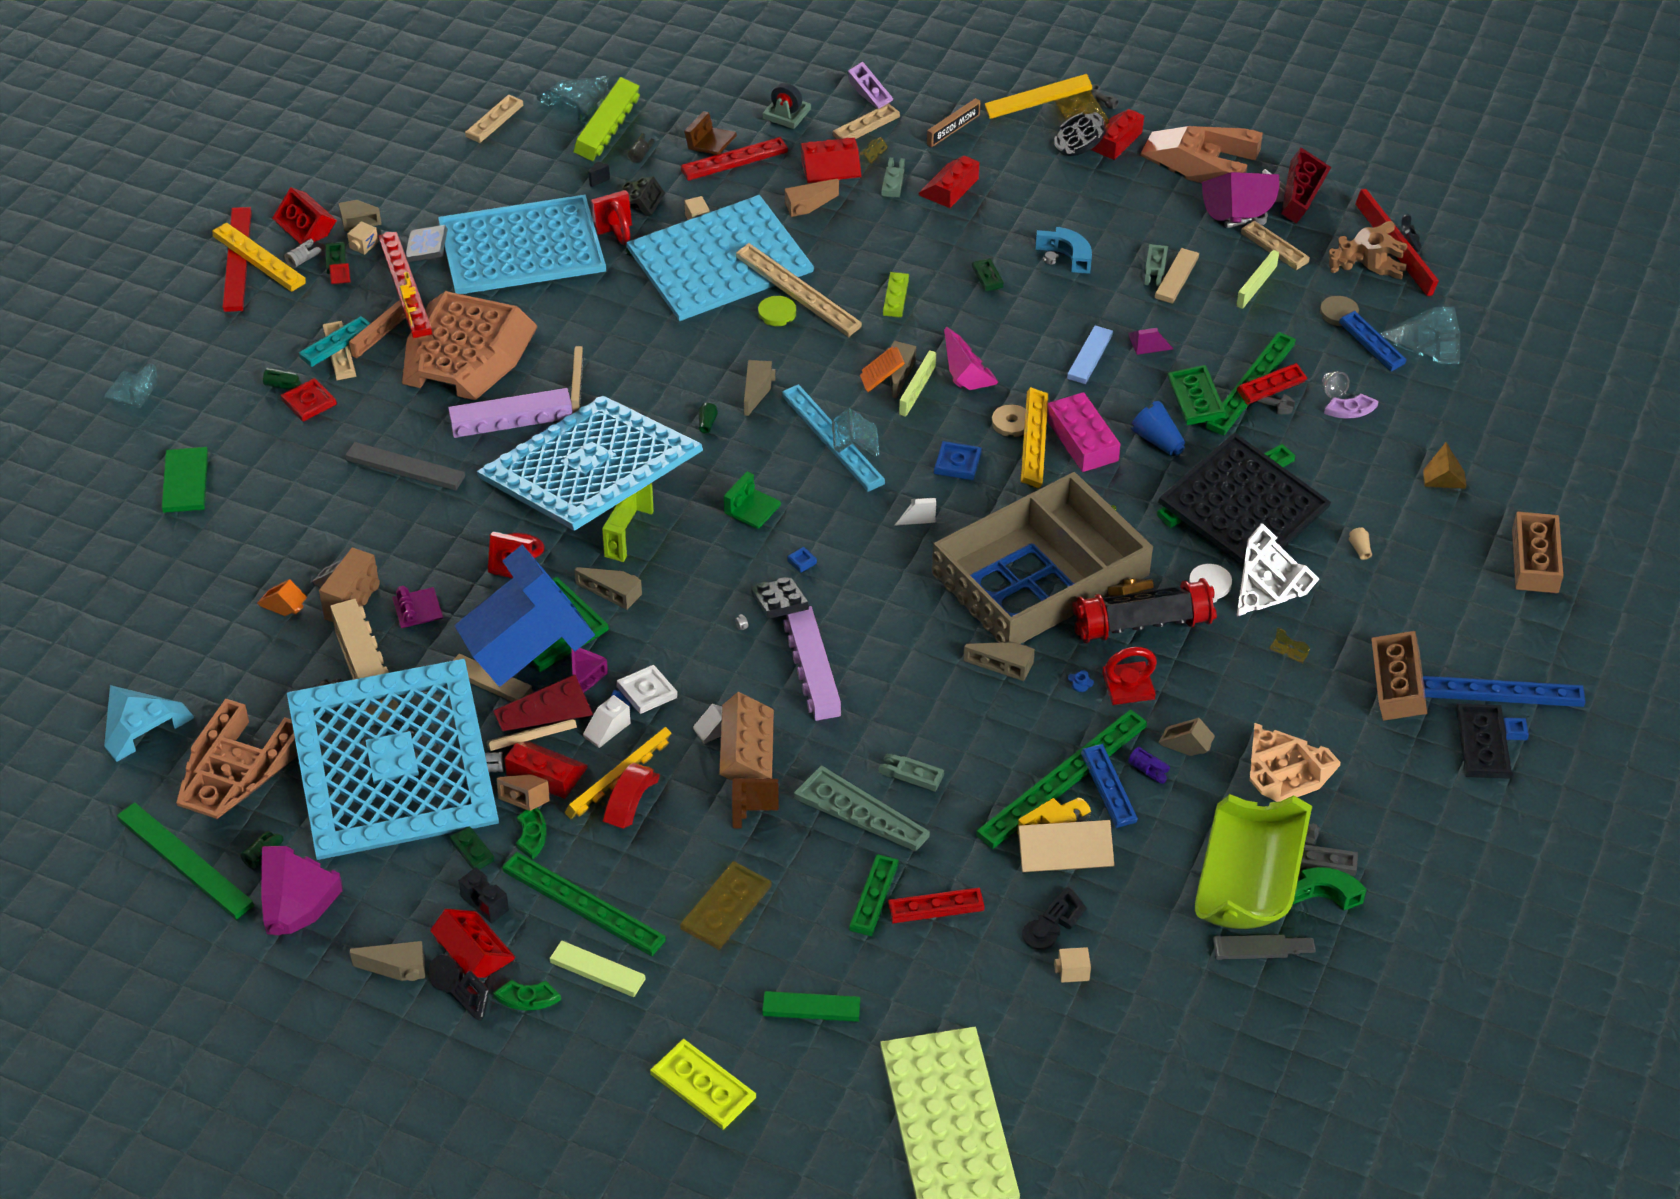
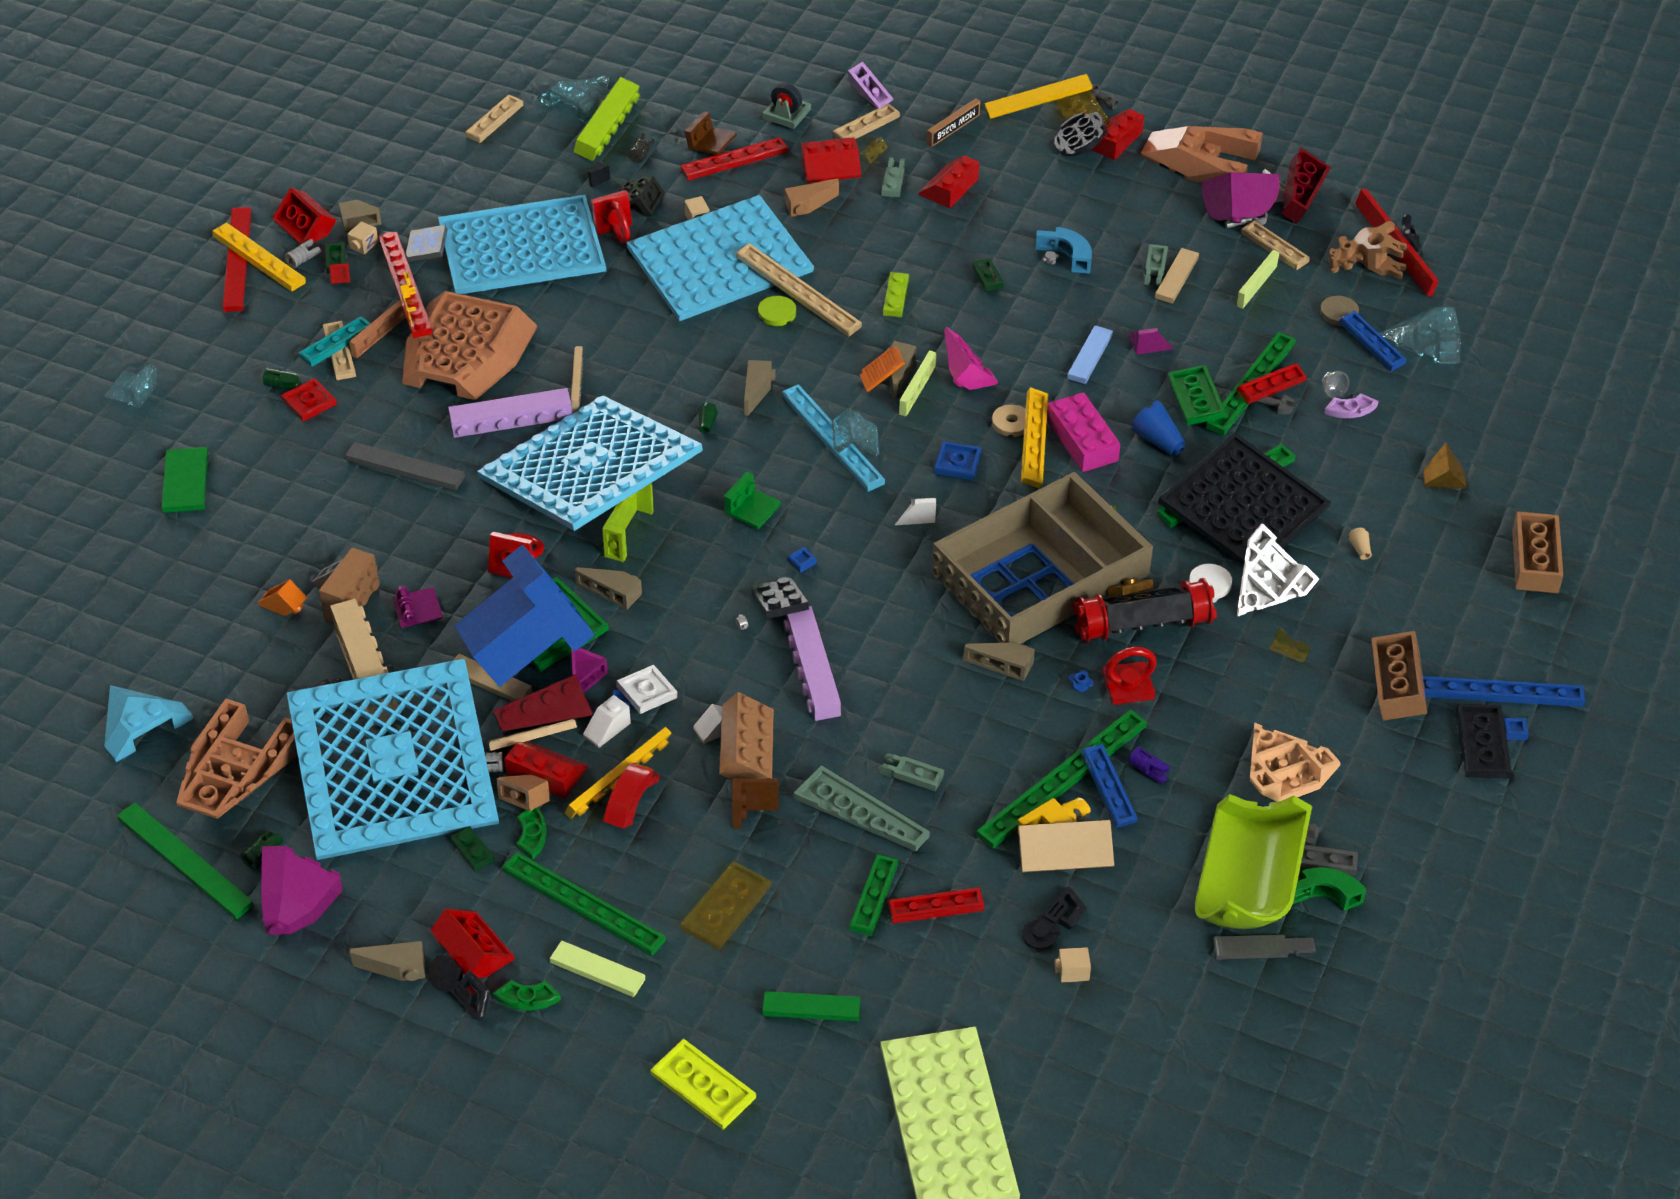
(492, 899): black brick -> none
(1188, 737): dark tan slope -> none

